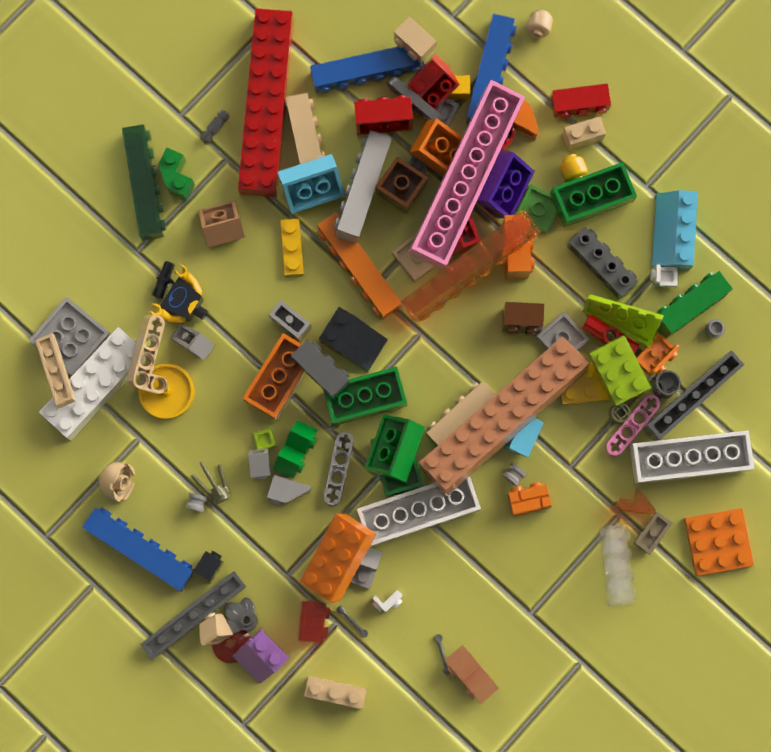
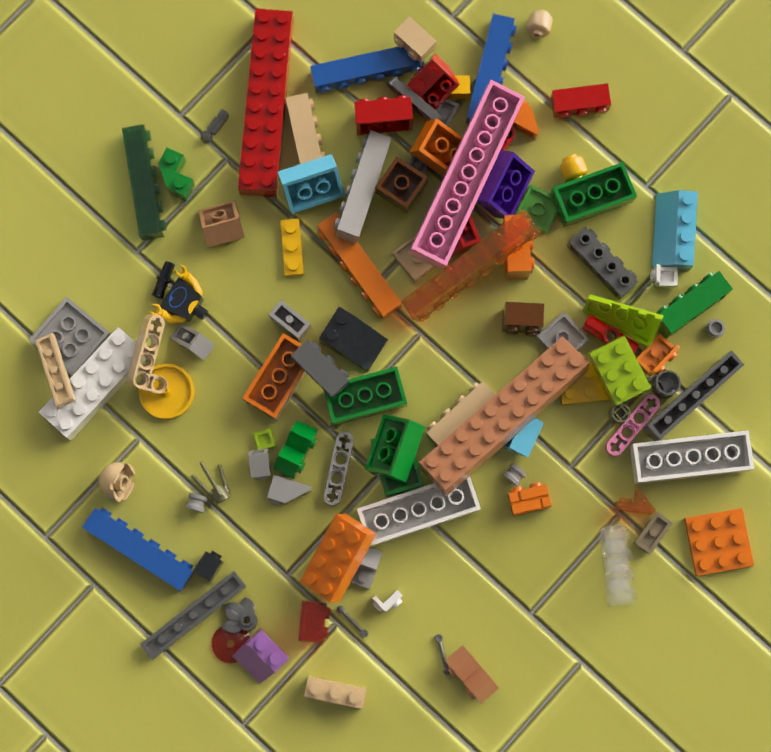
(214, 629): tan slope -> none
(584, 133): tan brick -> none

